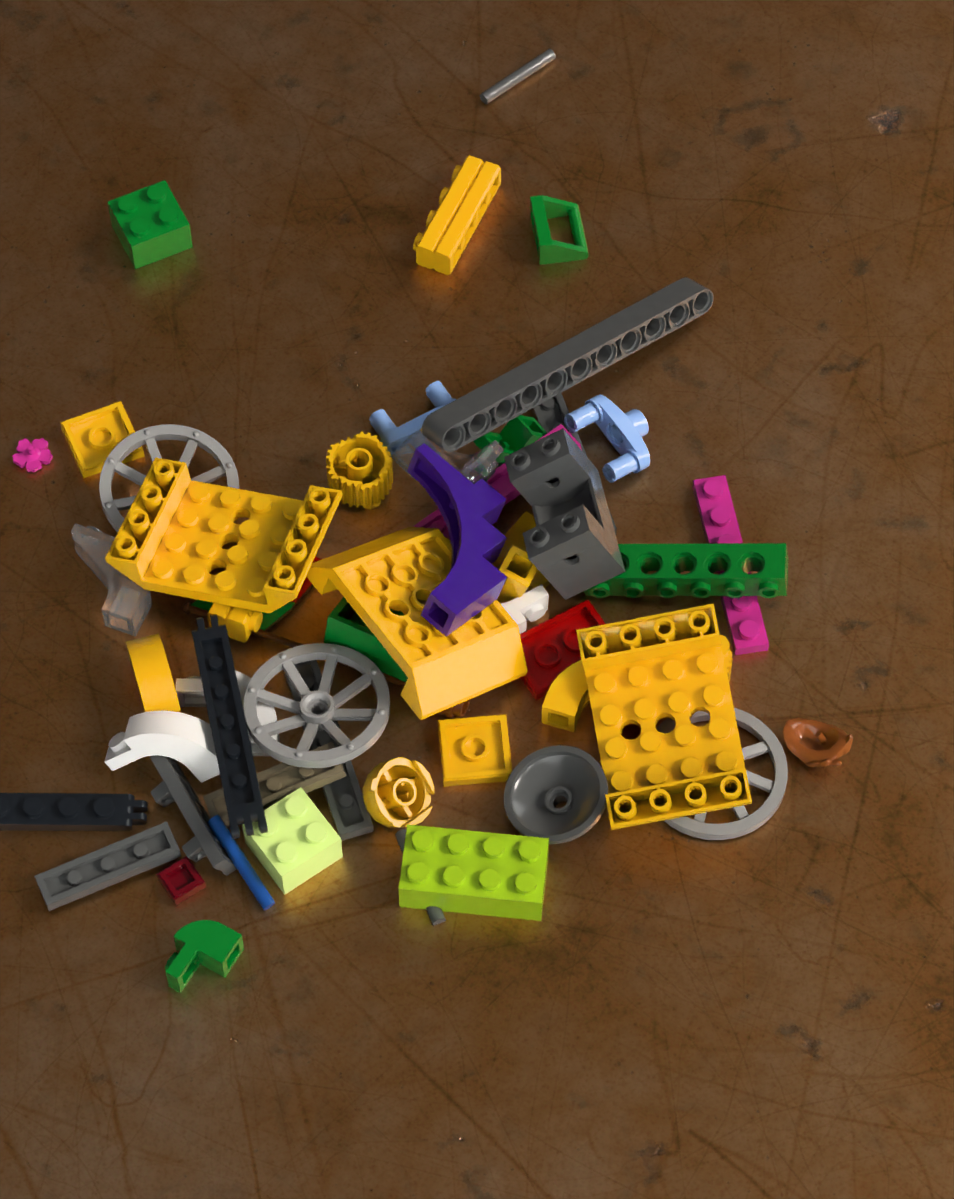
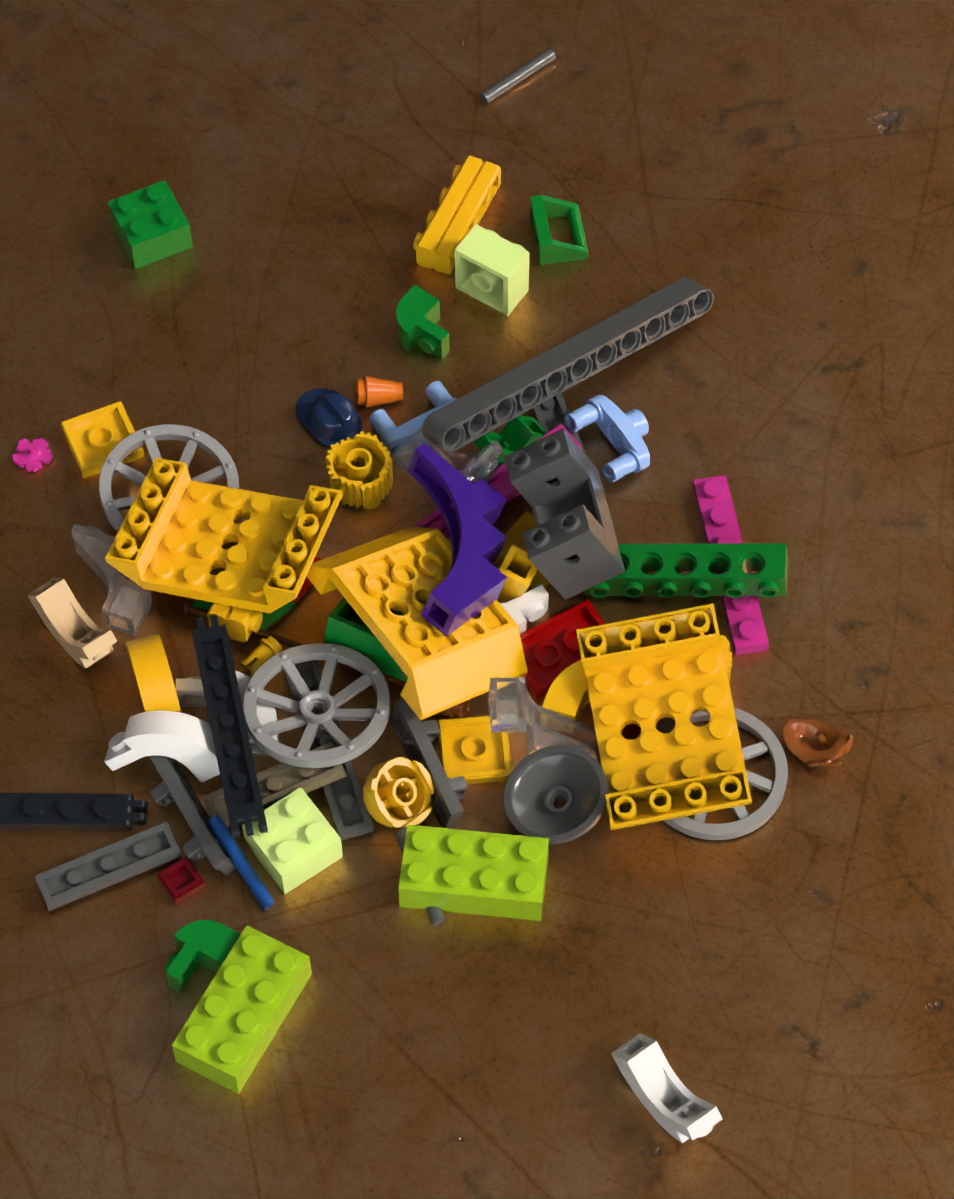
(70, 623): none -> tan arch
(242, 1009): none -> lime brick
(266, 650): none -> yellow pin
(328, 416): none -> dark blue piece
(377, 391): none -> orange cone
(416, 741): none -> dark grey hinge
(417, 322): none -> green brick
(492, 269): none -> yellowish green brick
(515, 711): none -> clear arch
(662, 1091): none -> white arch

